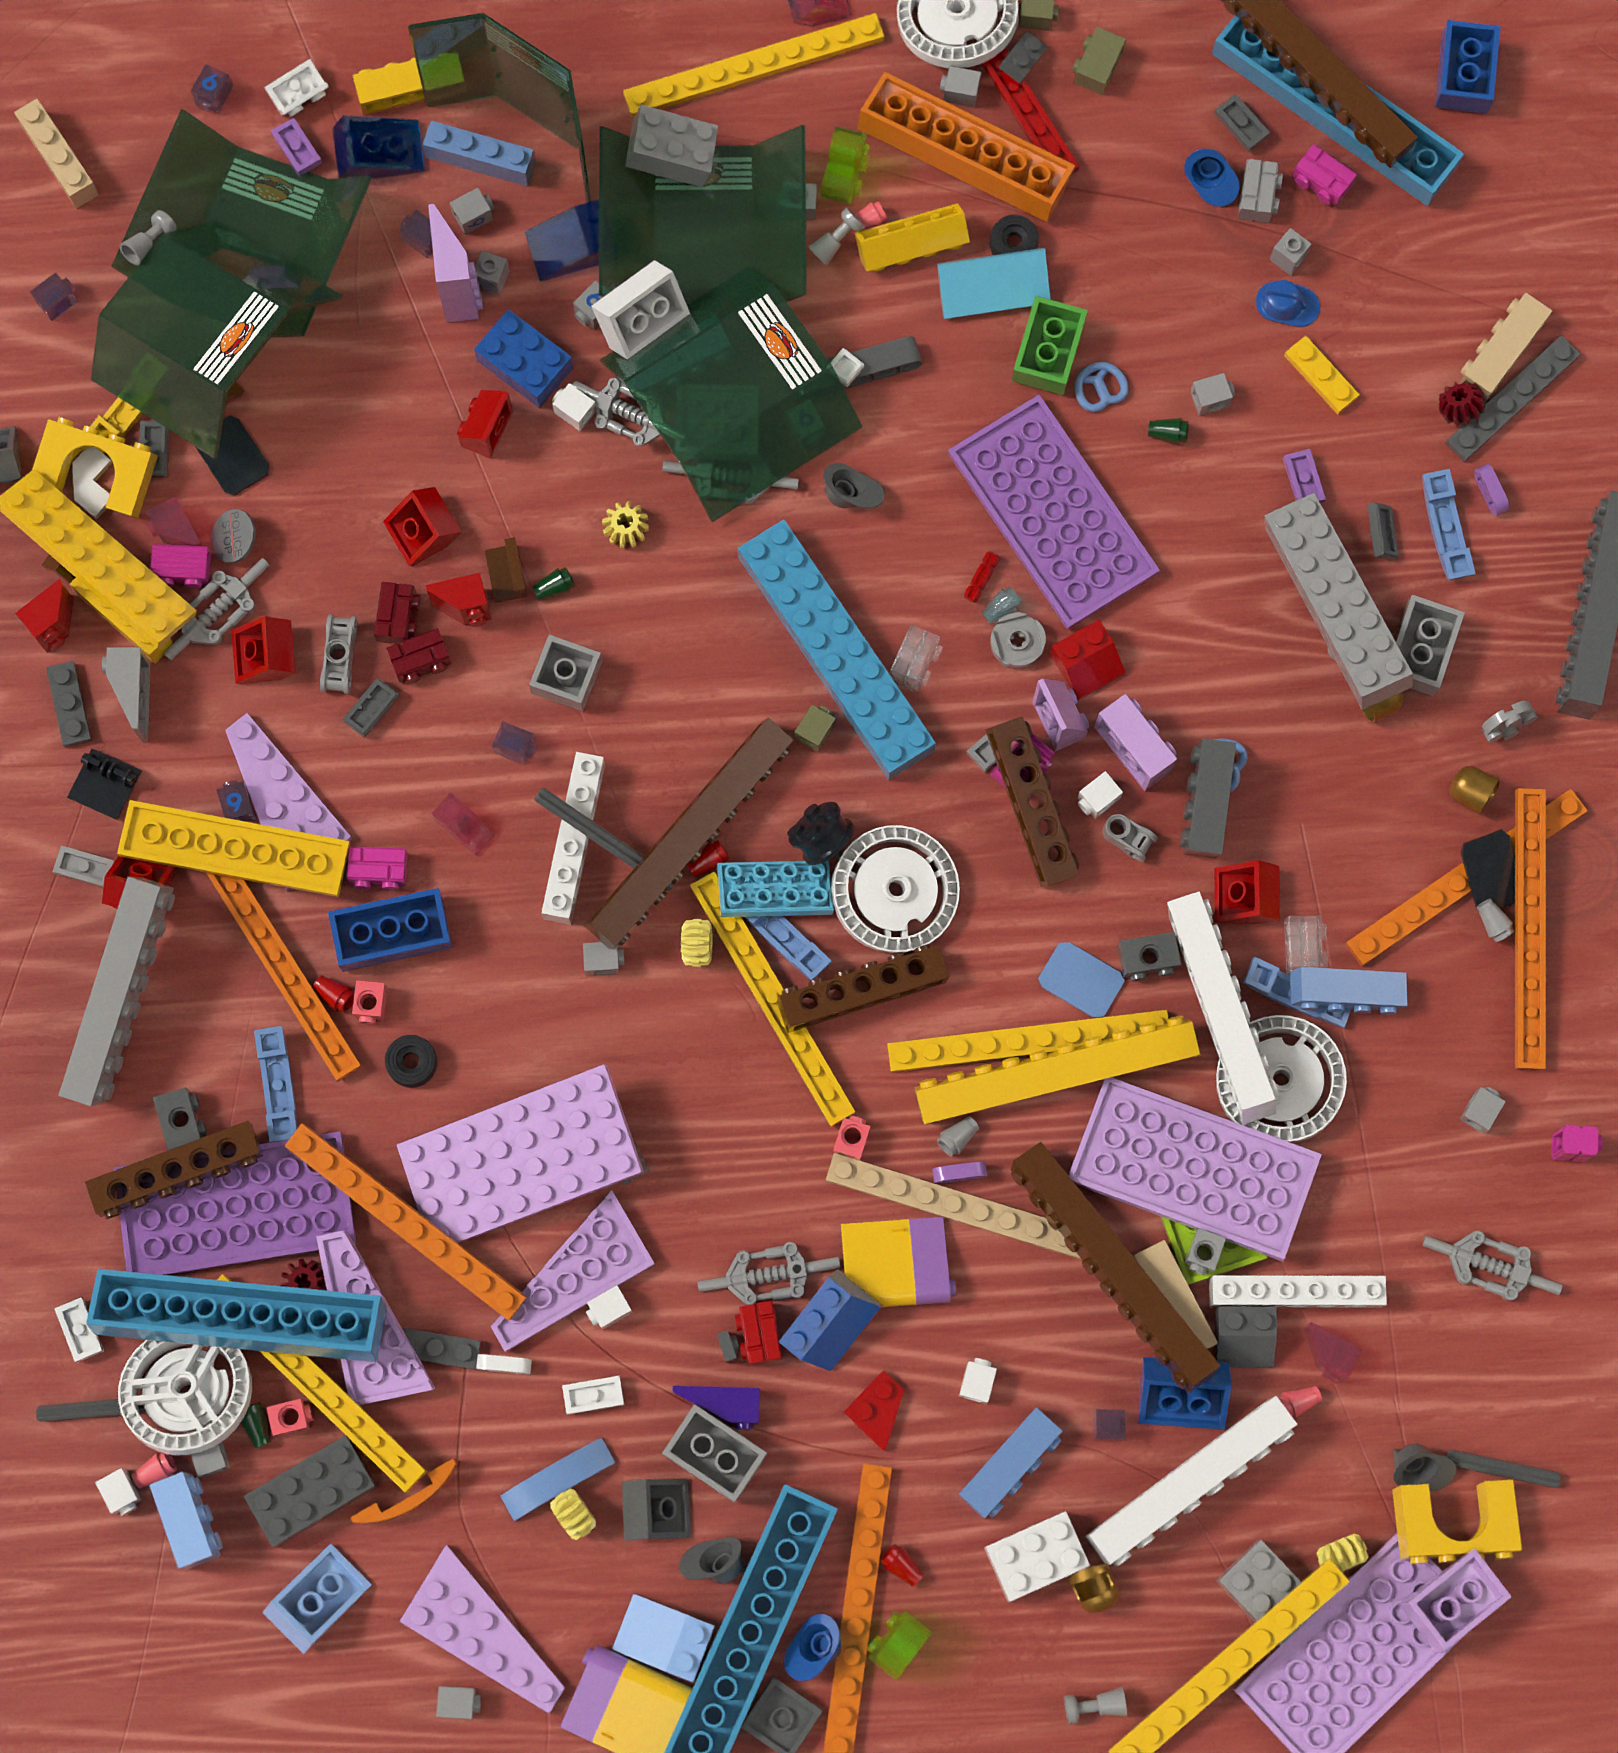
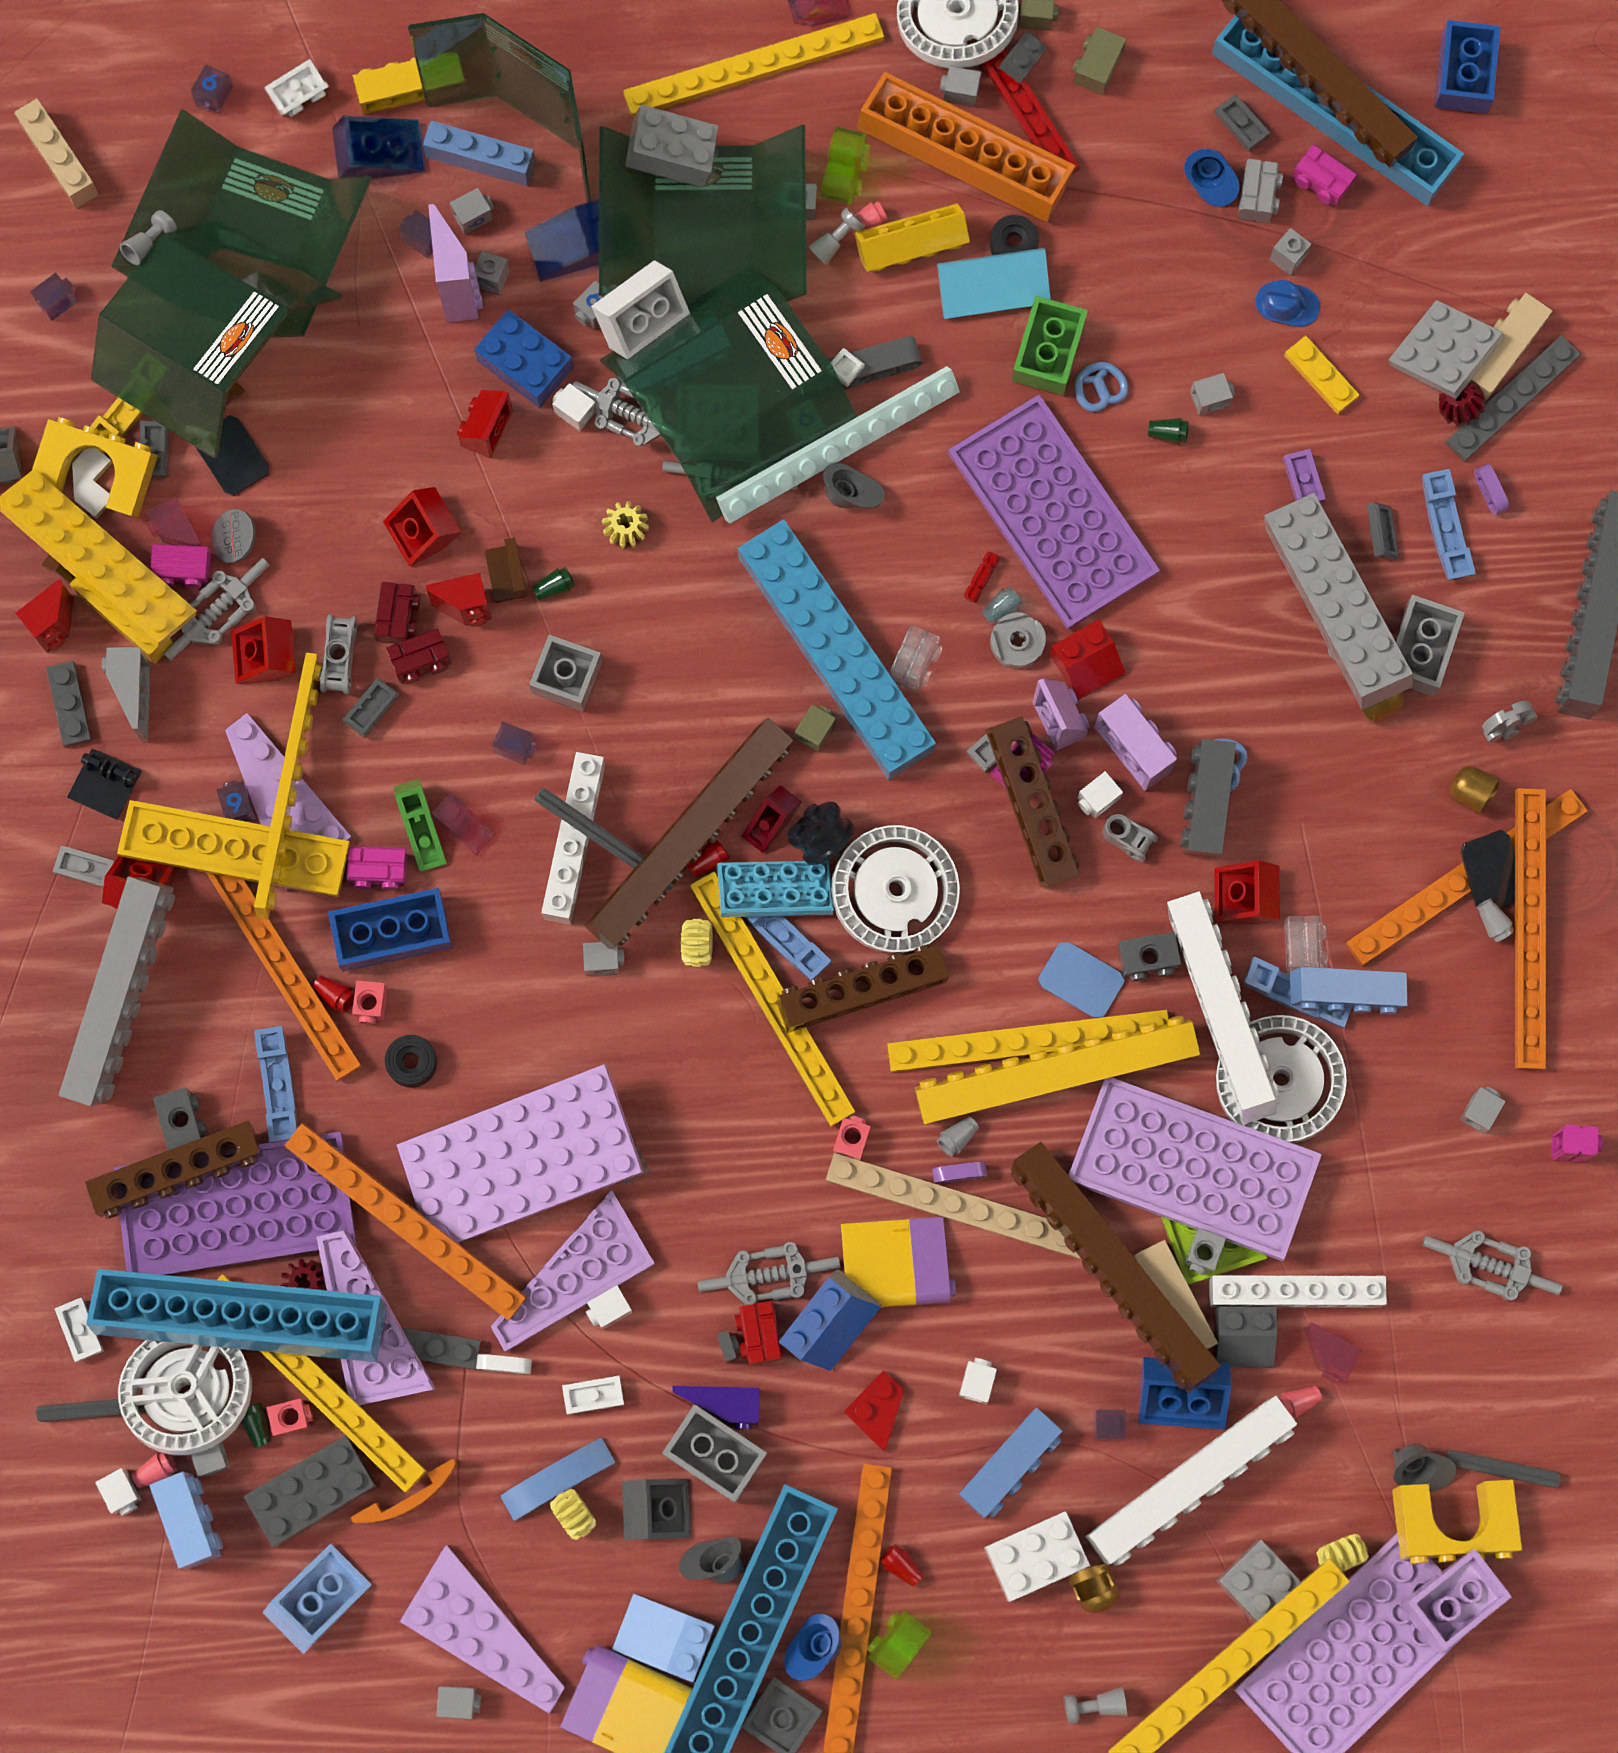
(286, 794): none -> yellow plate
(296, 147): medium lavender plate -> none
(419, 825): none -> bright green slope
(771, 818): none -> dark red slope
(838, 444): none -> light aqua plate
(1446, 349): none -> light grey plate

